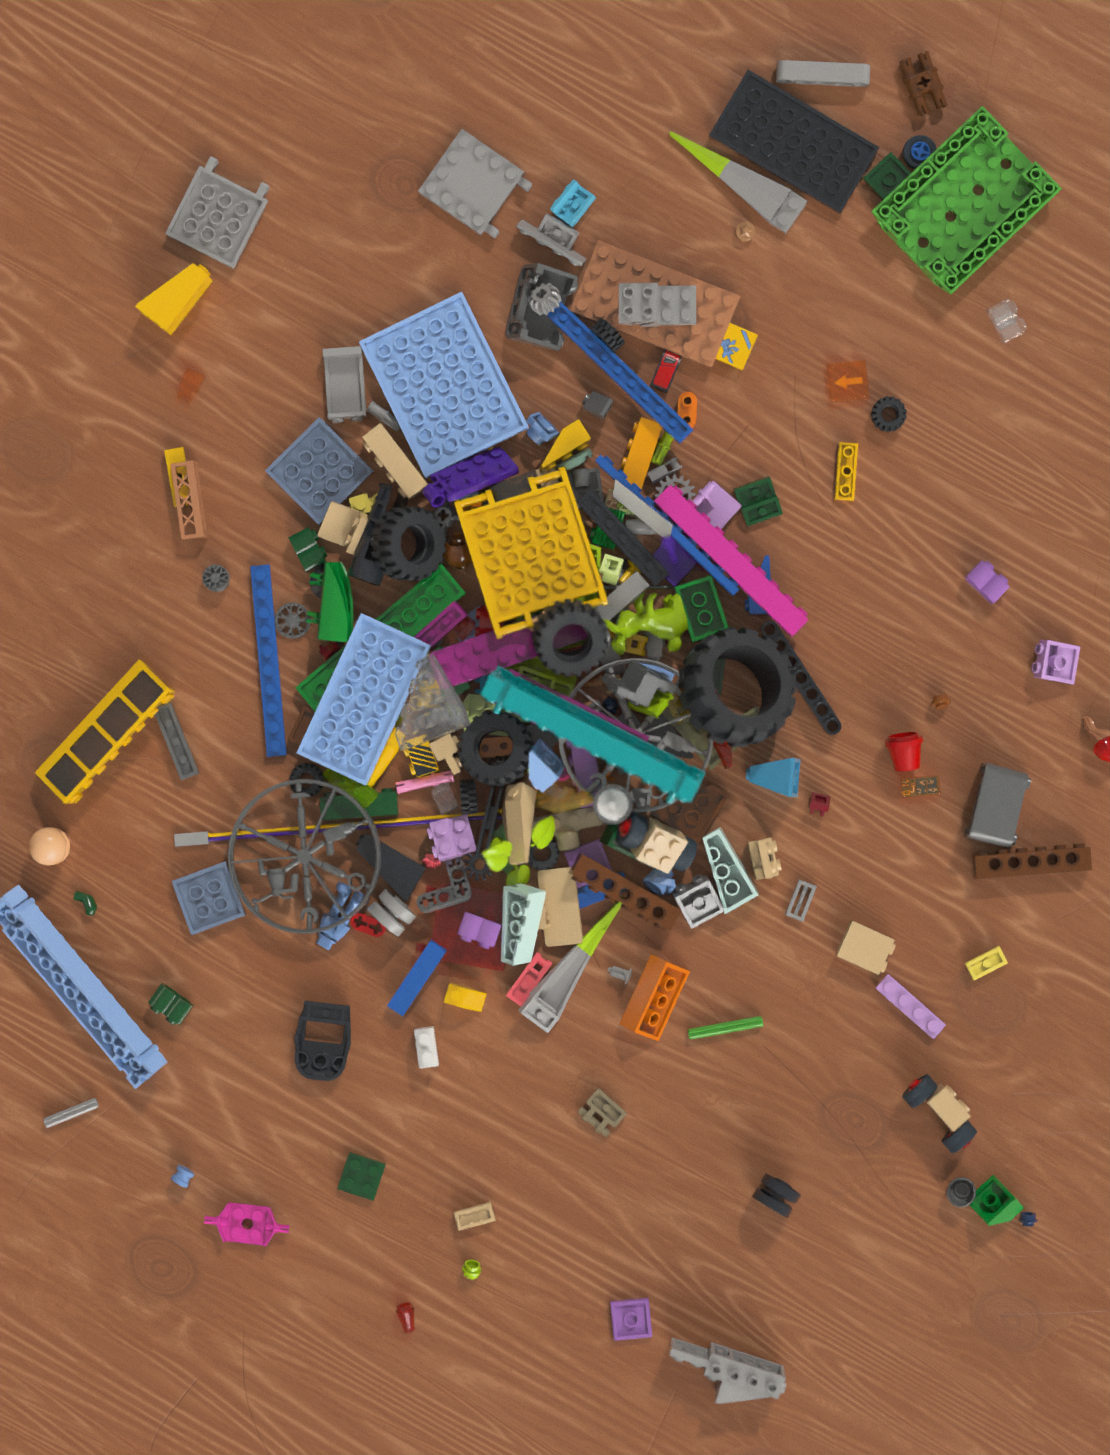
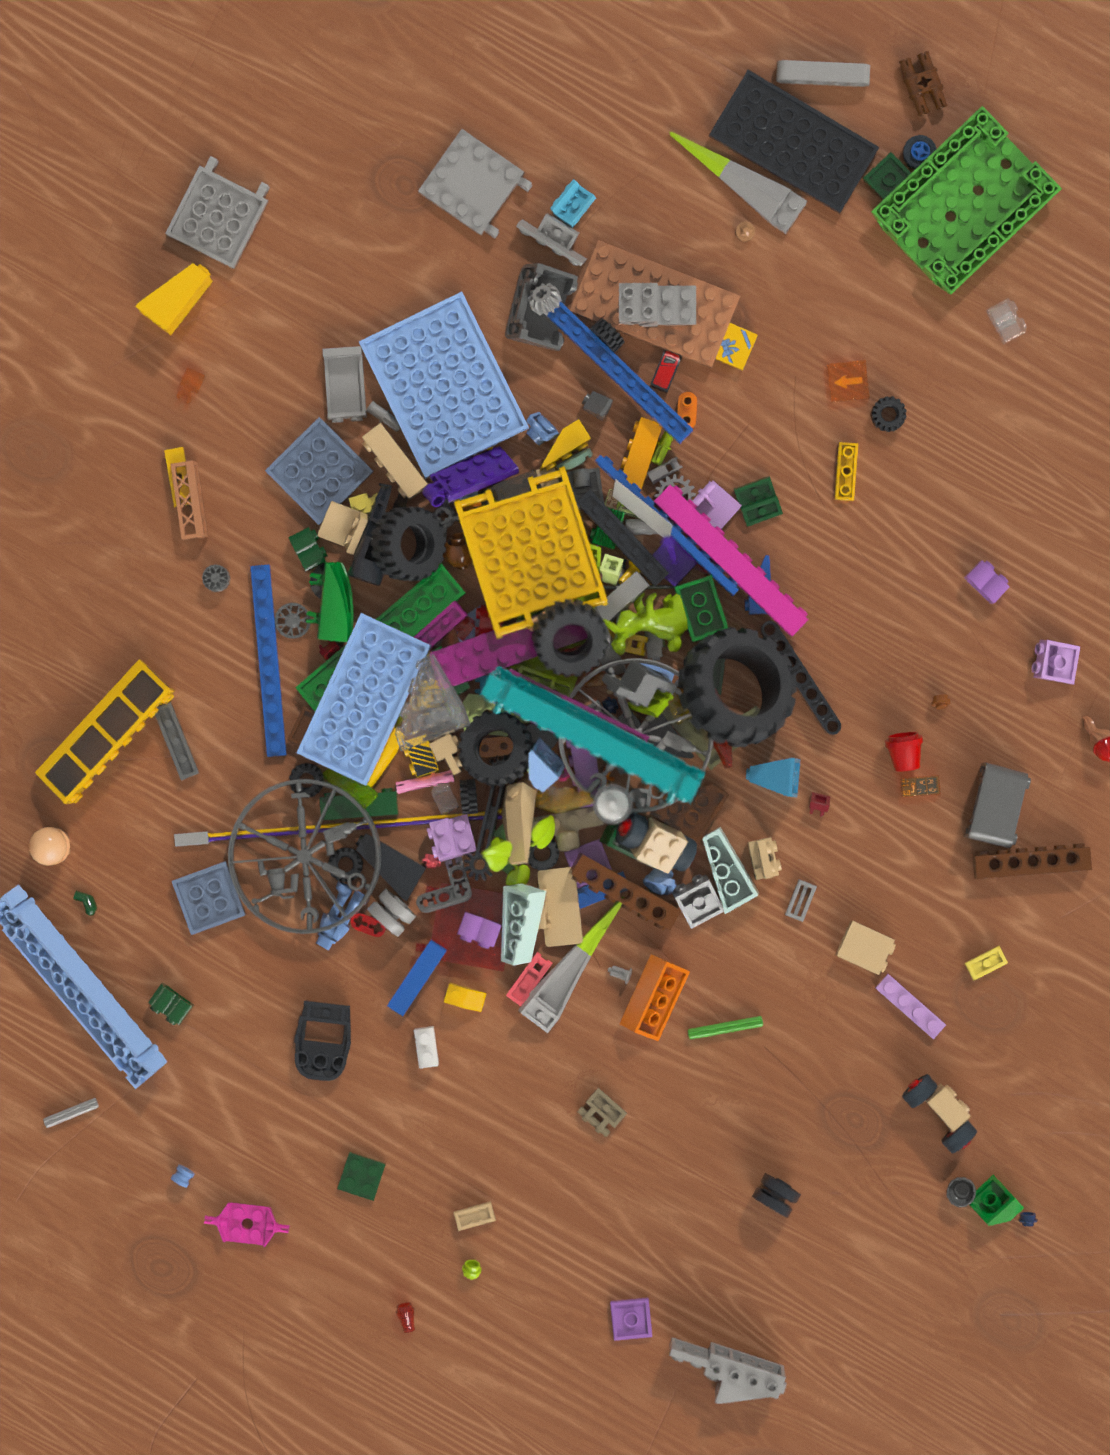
(349, 853): none -> black tyre

